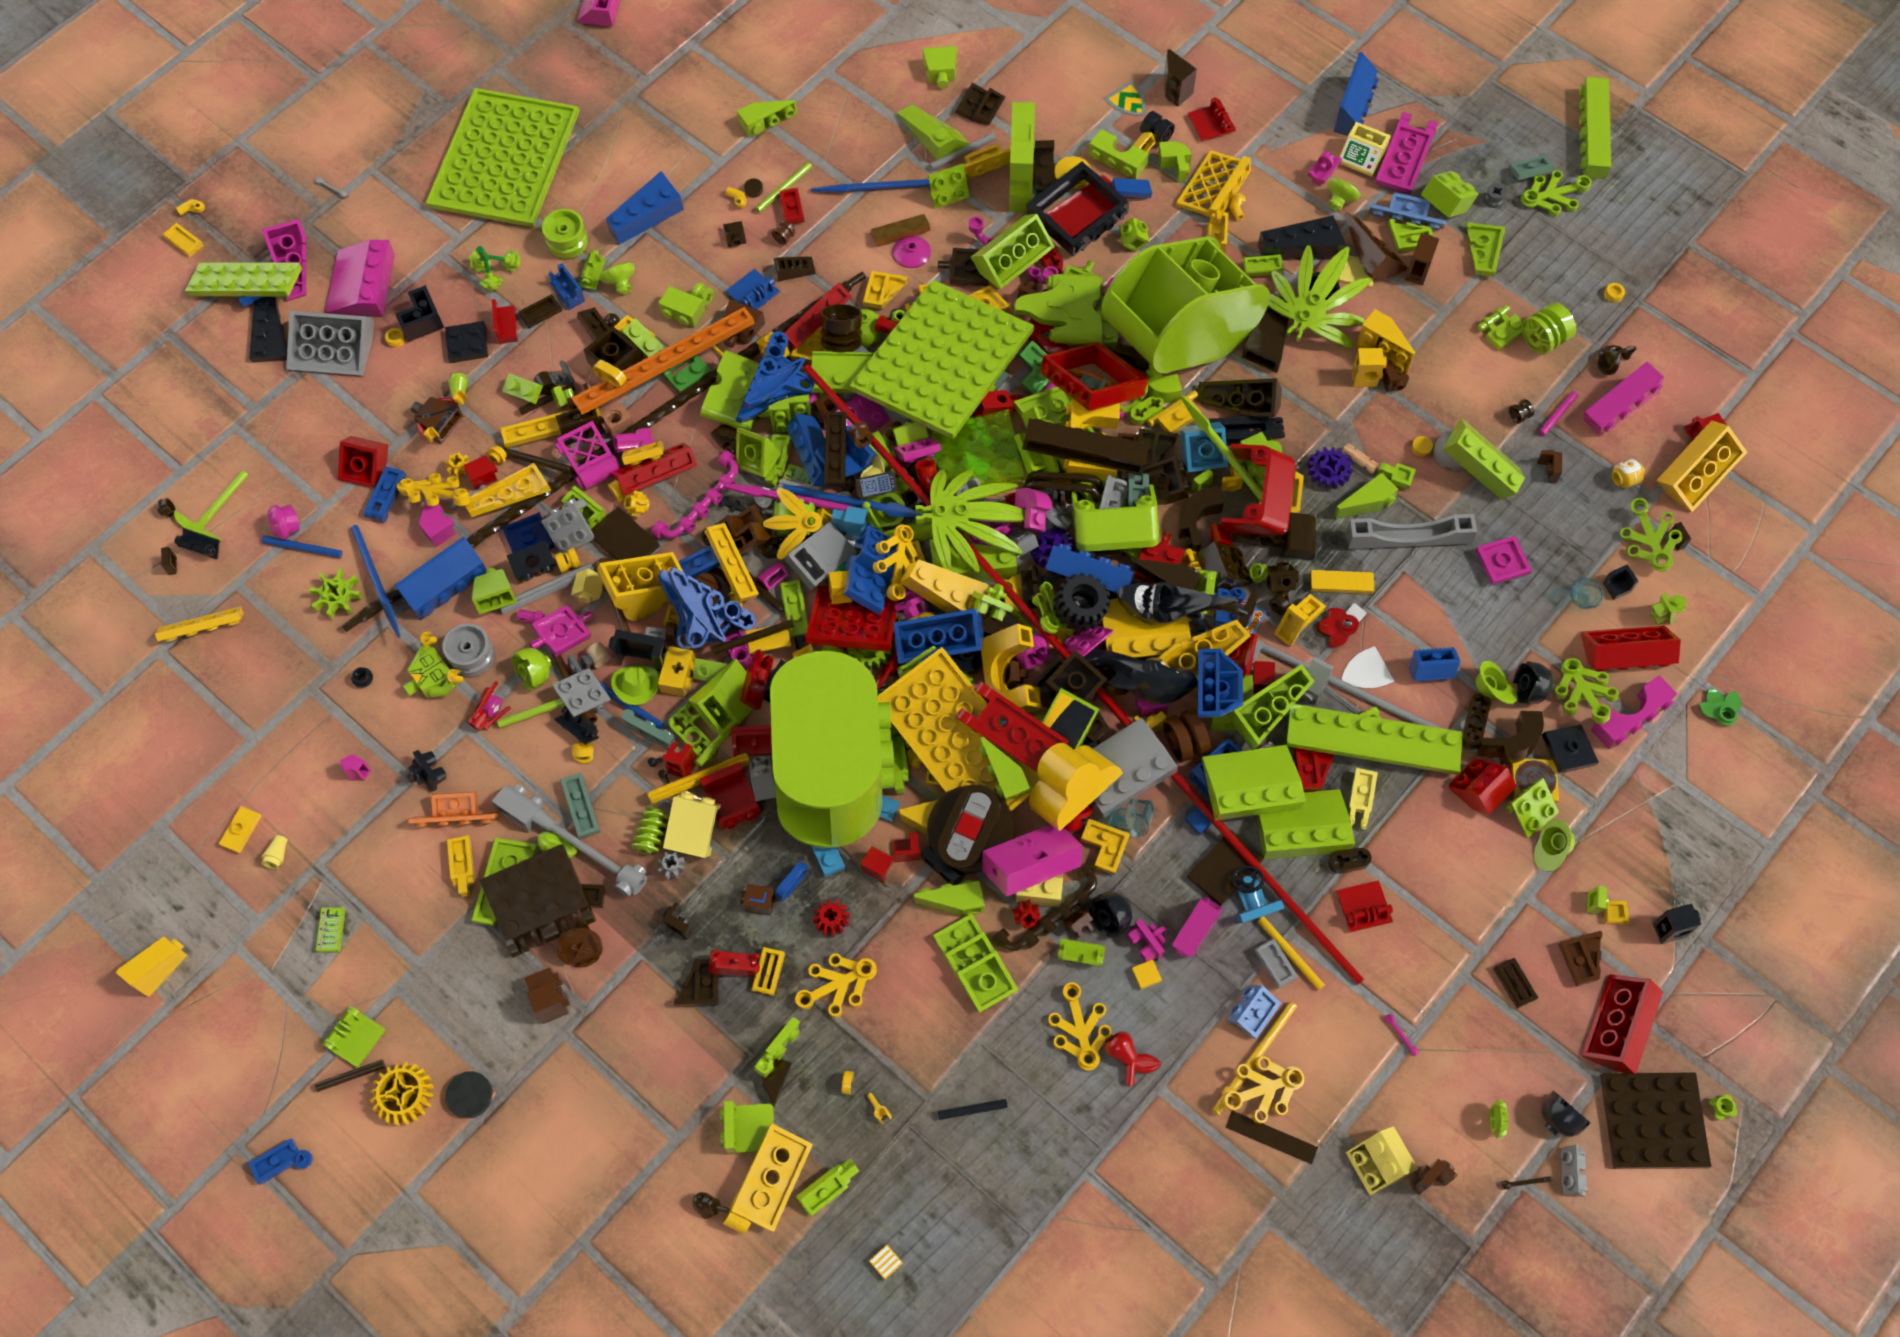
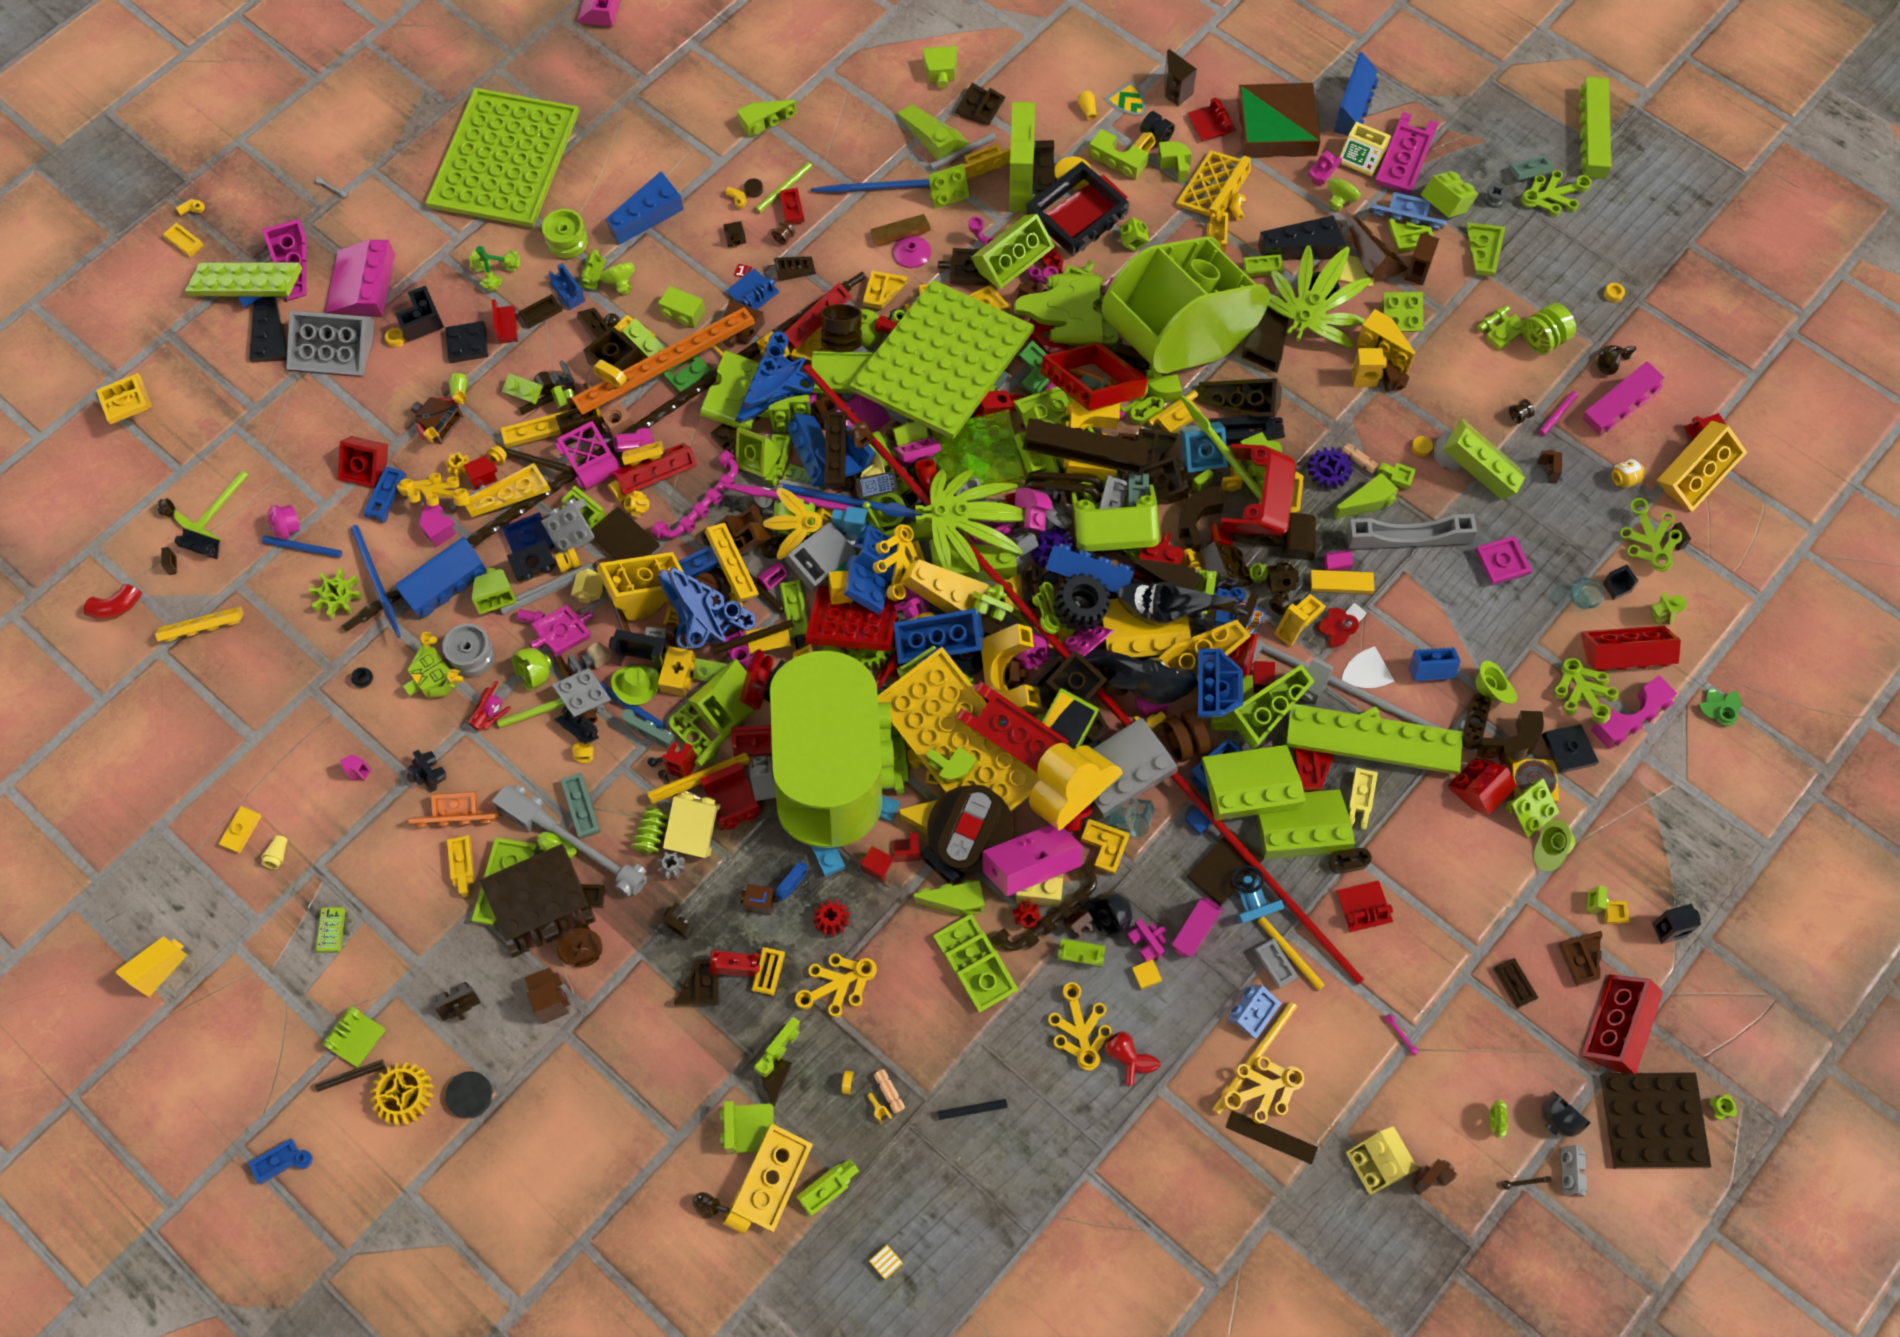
(112, 606): none -> red cylinder
(124, 398): none -> yellow bracket
(456, 1004): none -> dark brown hips
(704, 293): lime wheel -> none
(742, 270): none -> red sticker
(889, 1091): none -> light nougat axle
(955, 768): none -> lime brick
(1009, 775): lime slope -> none
(1087, 103): none -> yellow cone
(1132, 187): blue tile -> none
(1278, 120): none -> reddish brown tile
(1338, 560): none -> dark pink piece
(1404, 309): none -> lime hinge
(1533, 683): black cylinder -> none

